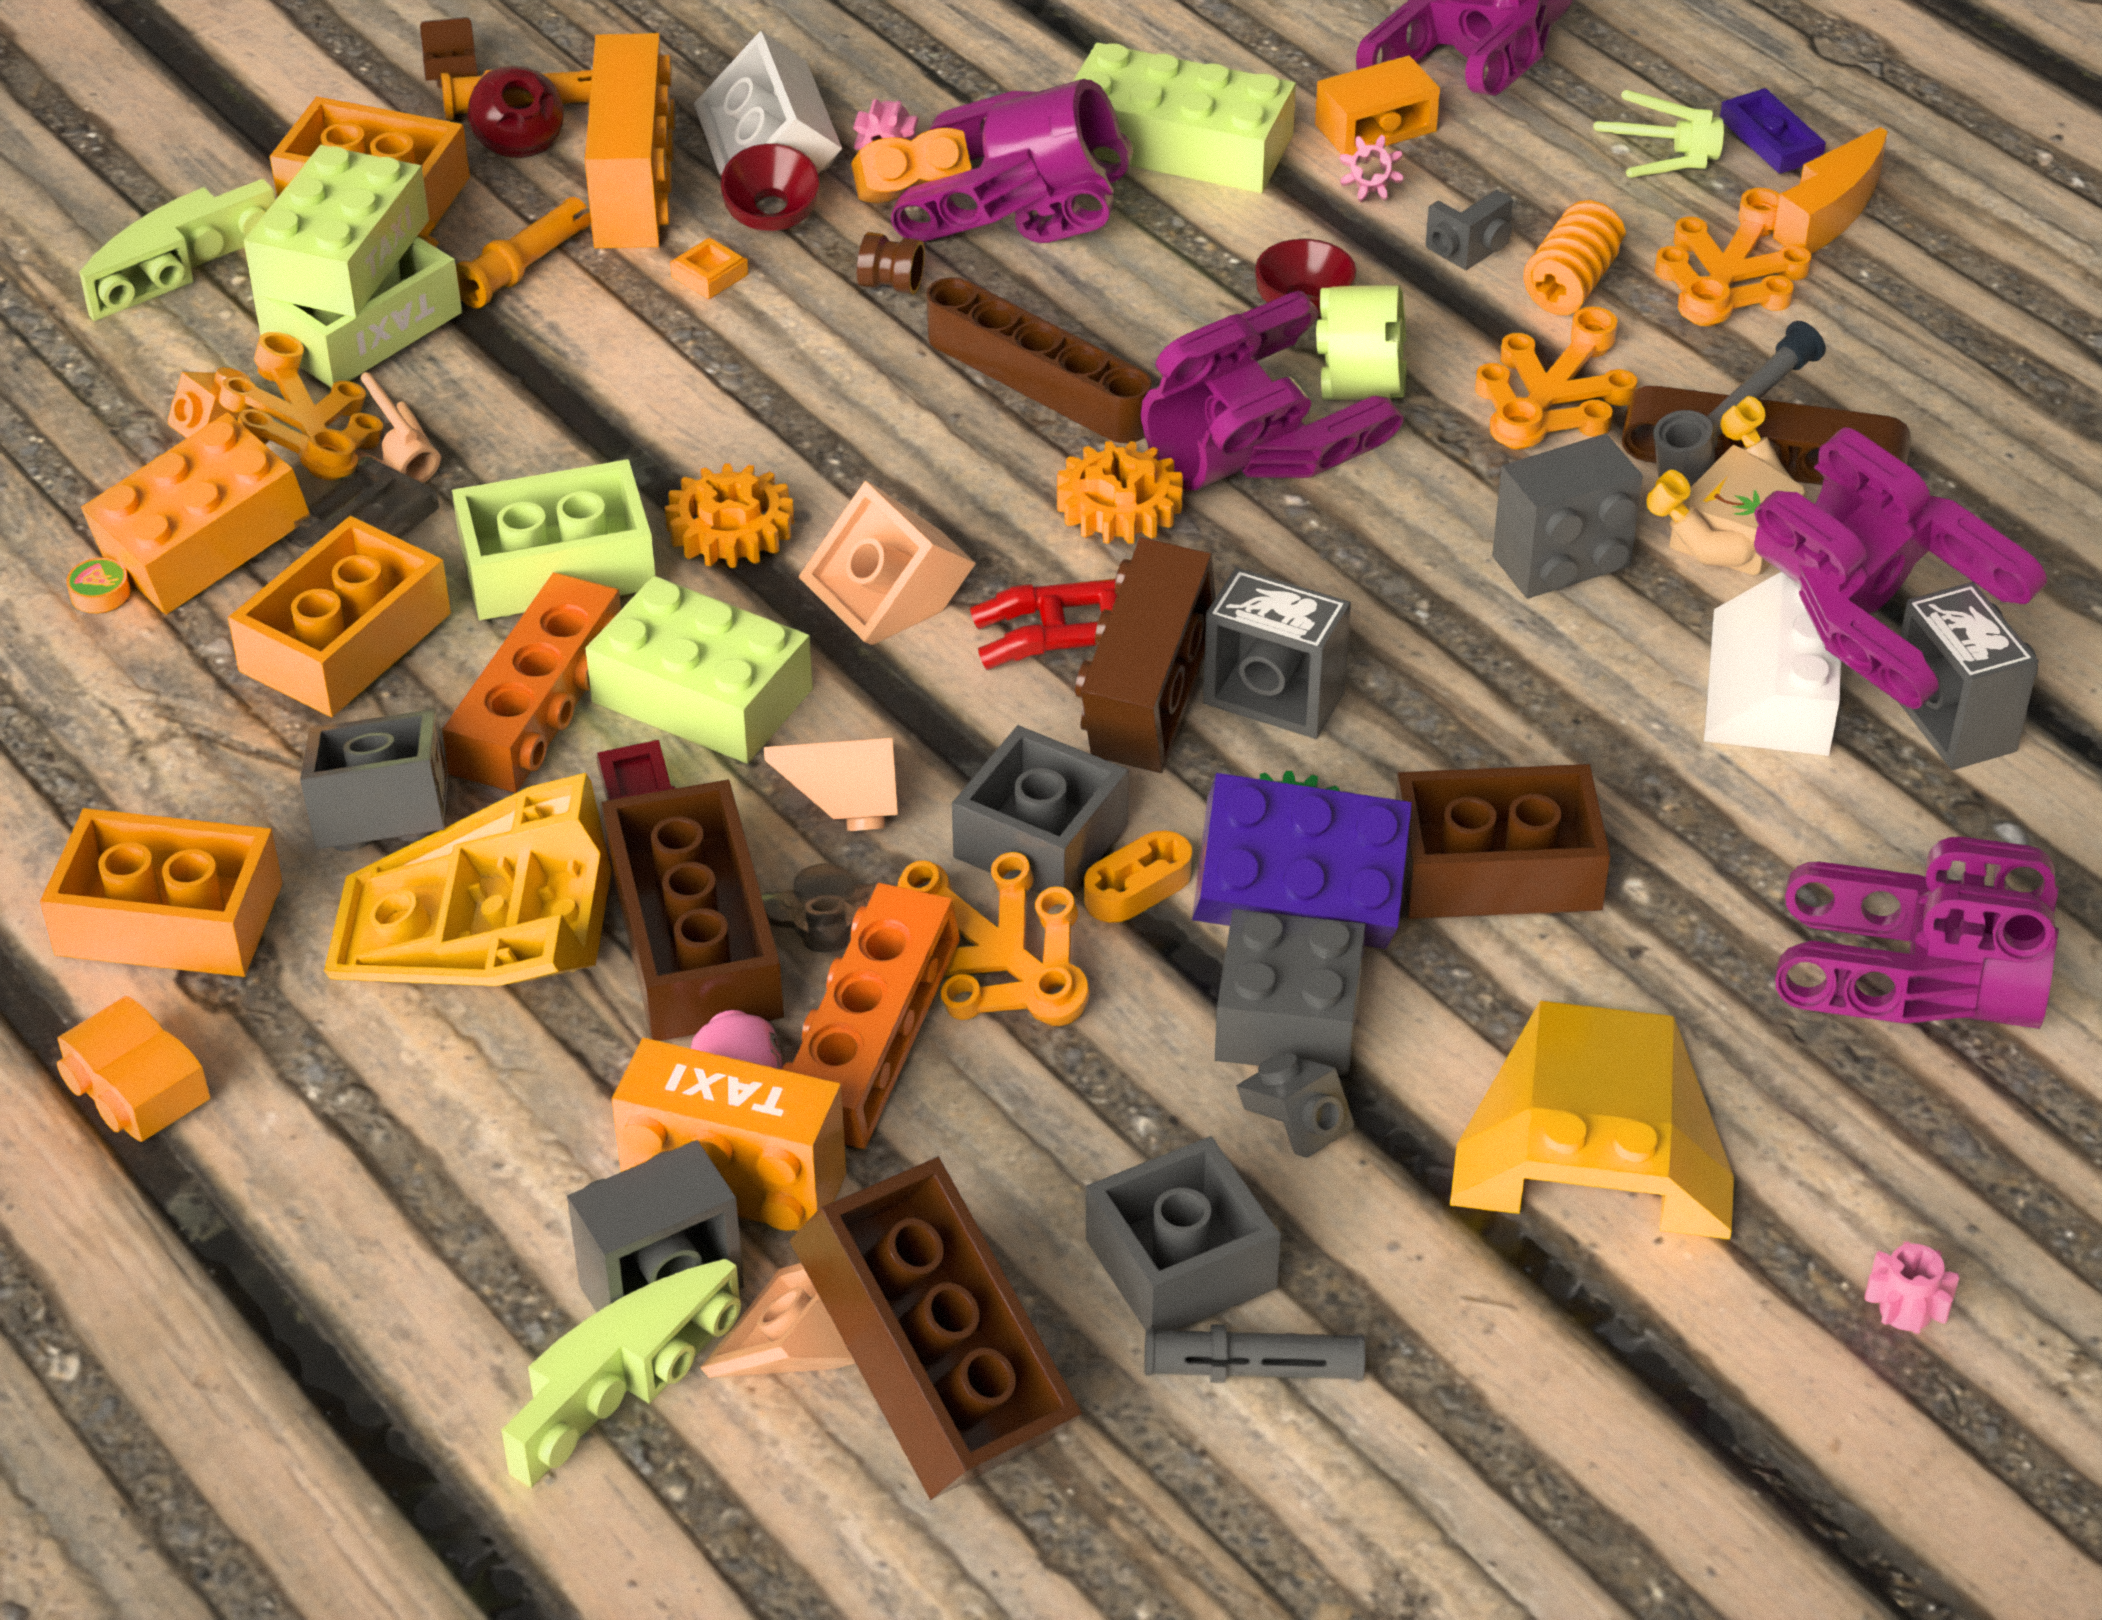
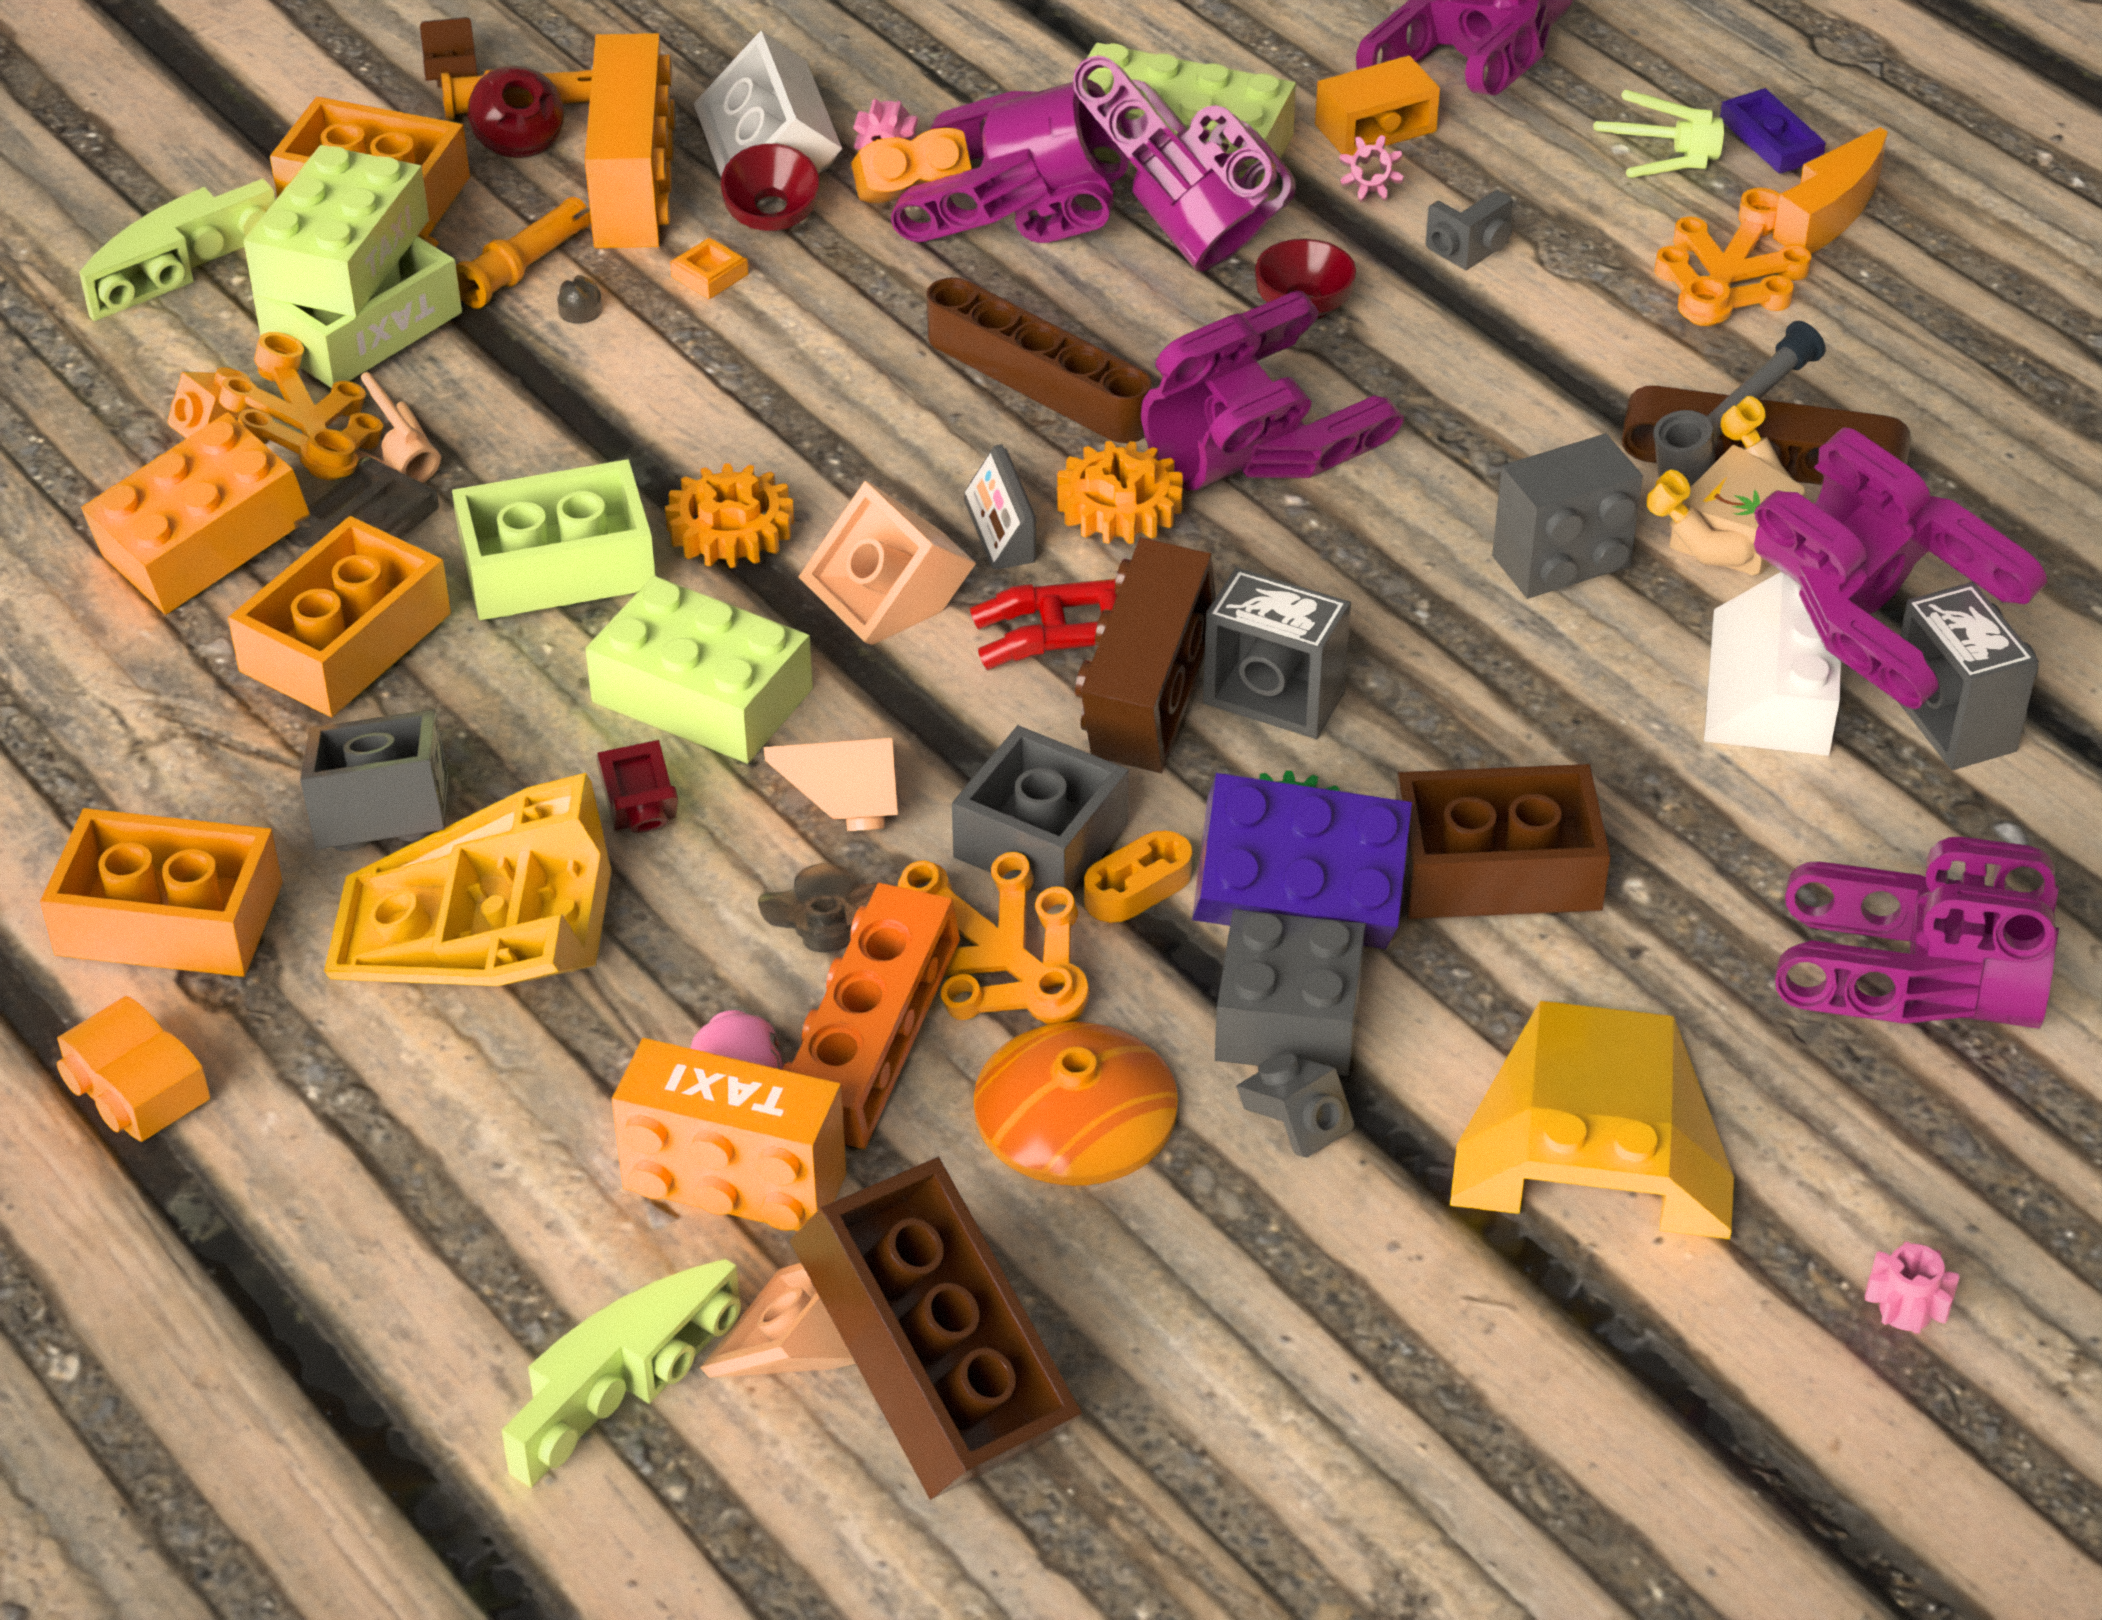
(98, 585): tile -> none
(529, 685): orange brick -> none
(579, 300): none -> clear smoke hinge
(652, 1224): dark grey brick -> none
(691, 908): reddish brown brick -> none
(890, 263): reddish brown wheel -> none
(1002, 512): none -> slope
(1075, 1103): none -> dish
(1181, 178): none -> magenta piece
(1182, 1236): dark grey brick -> none
(1253, 1354): dark grey pin -> none
(1362, 342): yellowish green brick -> none
(1526, 421): light orange plant -> none
(1574, 257): light orange piece -> none

